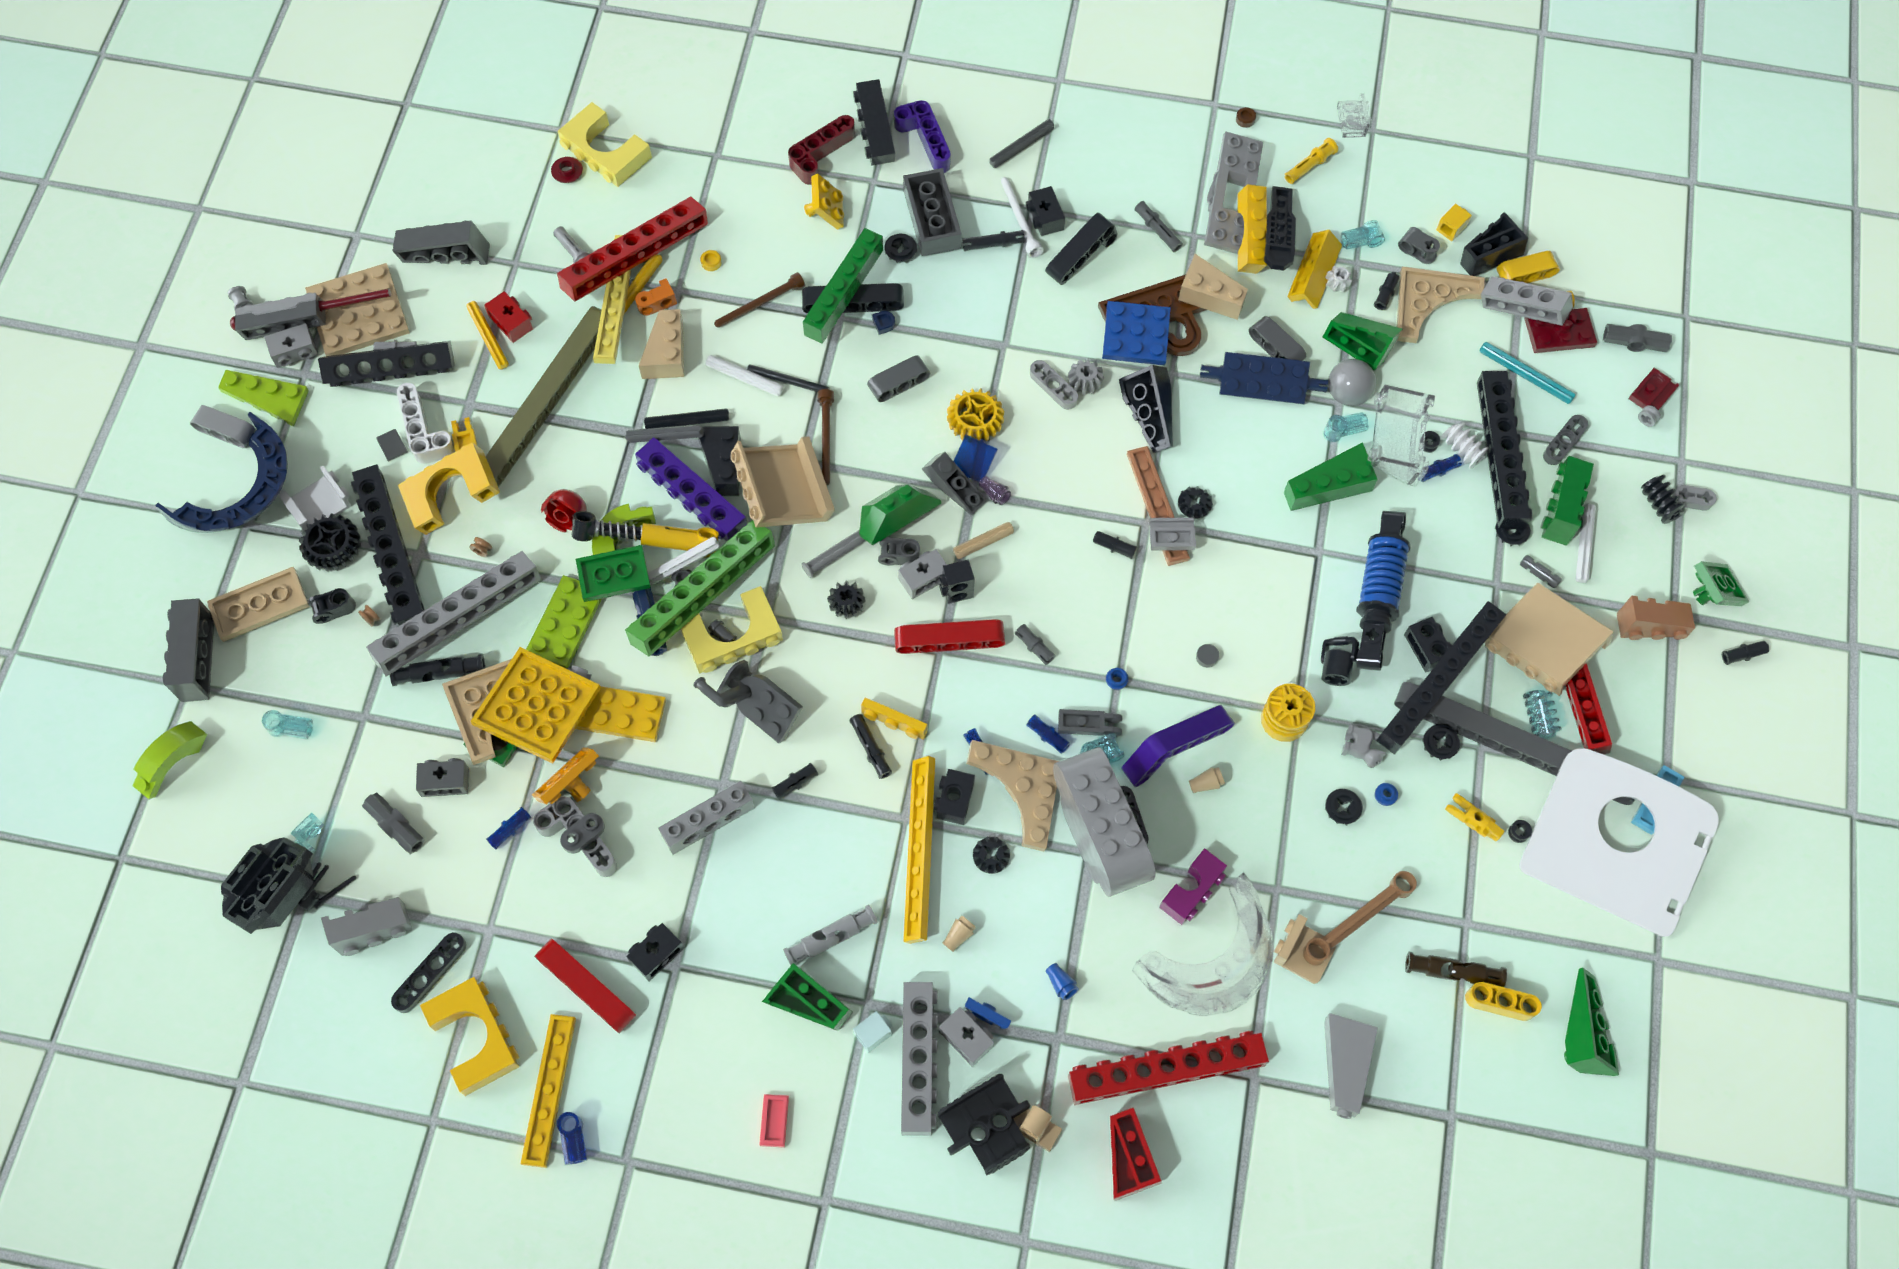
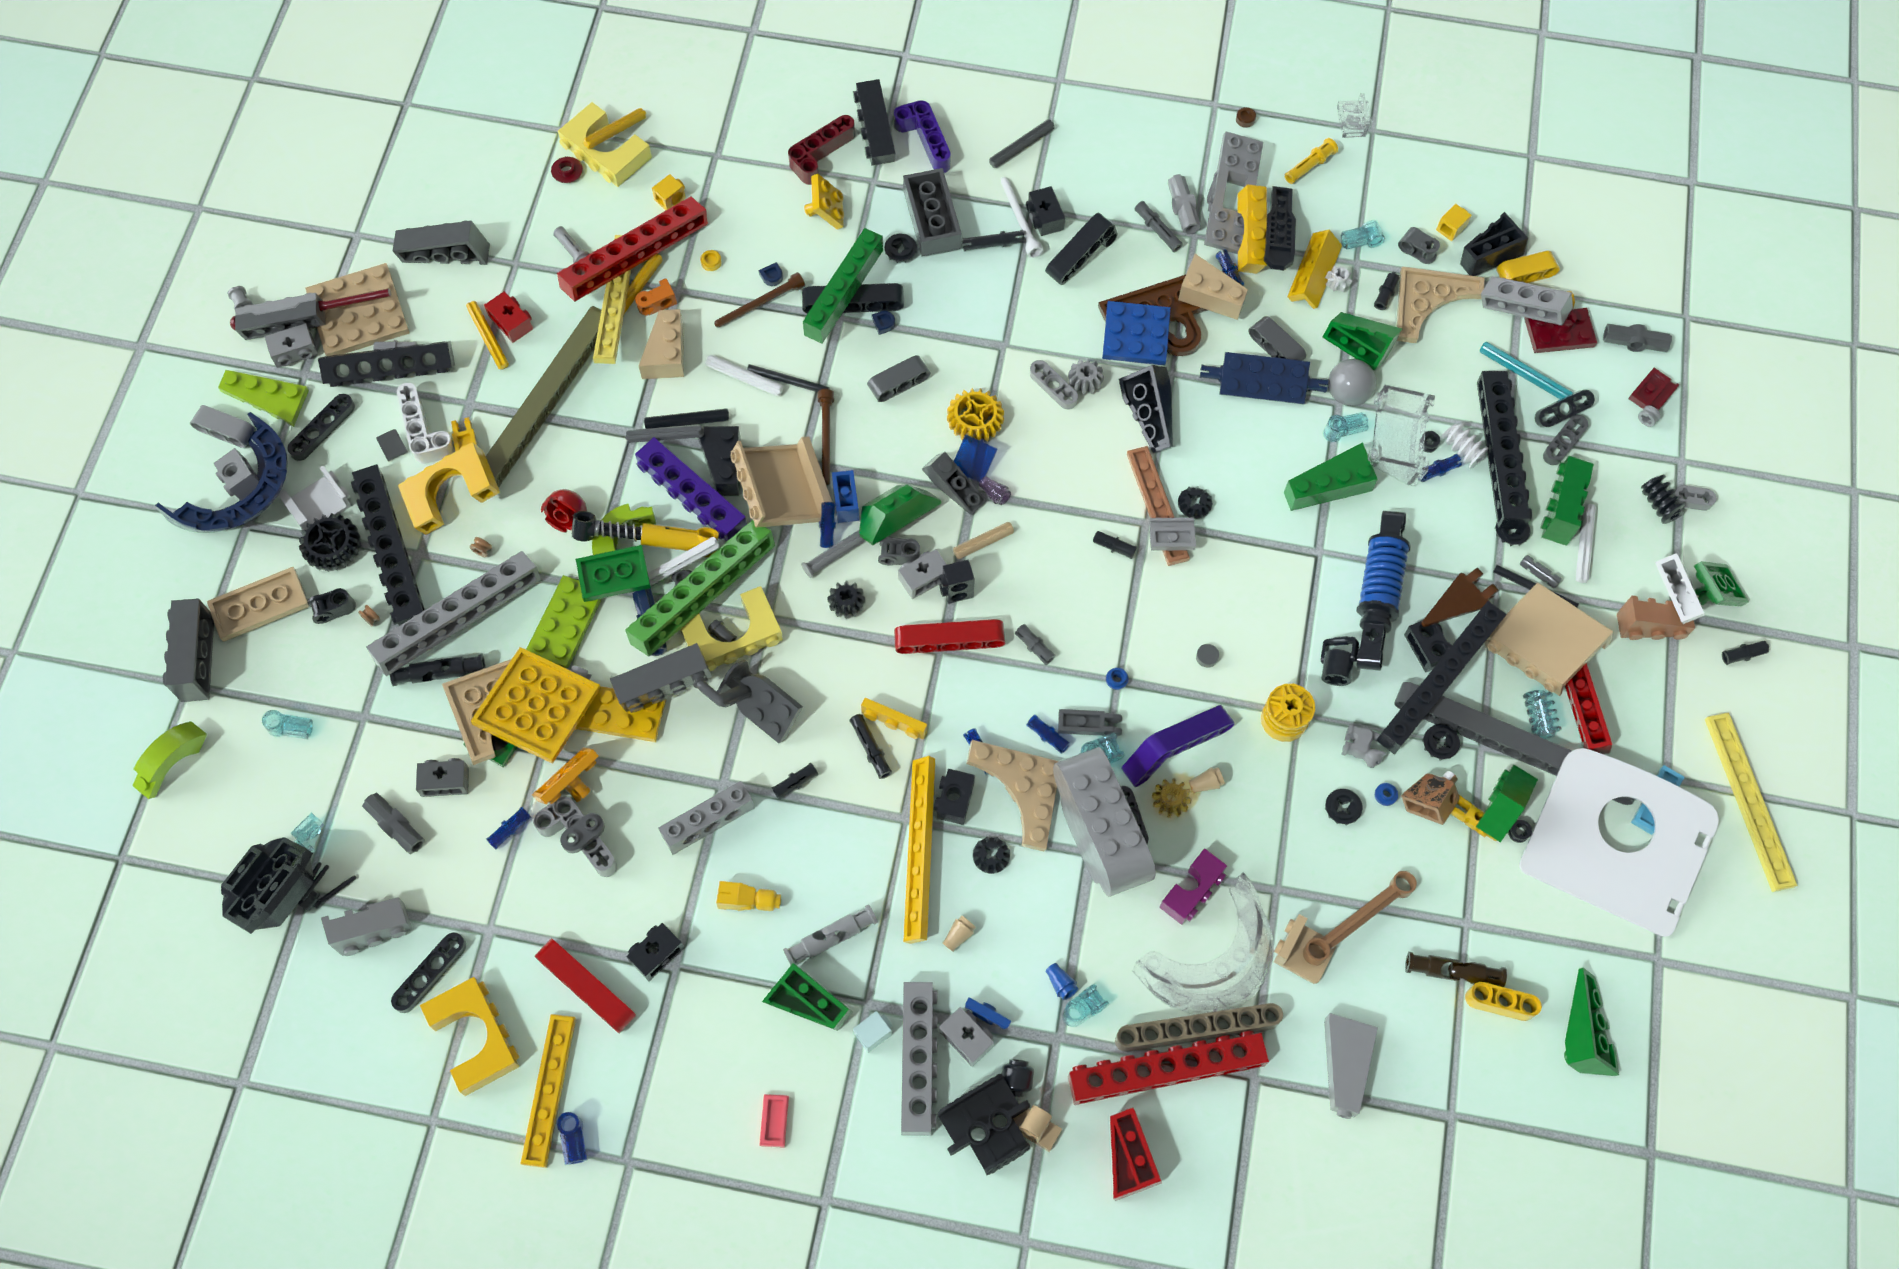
(236, 474): none -> light grey brick
(324, 429): none -> black beam
(614, 128): none -> yellow axle
(660, 678): none -> dark grey brick
(669, 192): none -> yellow brick
(744, 897): none -> yellow piece
(771, 274): none -> dark blue tile
(827, 524): none -> clear blue pin
(845, 496): none -> blue brick
(1018, 1076): none -> black head
(1087, 1003): none -> clear light blue piece
(1169, 806): none -> clear yellow gear
(1184, 204): none -> light grey piece
(1208, 1020): none -> dark tan beam
(1228, 266): none -> clear blue pin
(1432, 797): none -> medium nougat torso
(1460, 599): none -> reddish brown flag
(1507, 802): none -> green wedge
(1524, 581): none -> black bar
(1573, 409): none -> black beam
(1680, 588): none -> white arch
(1751, 802): none -> light yellow tile

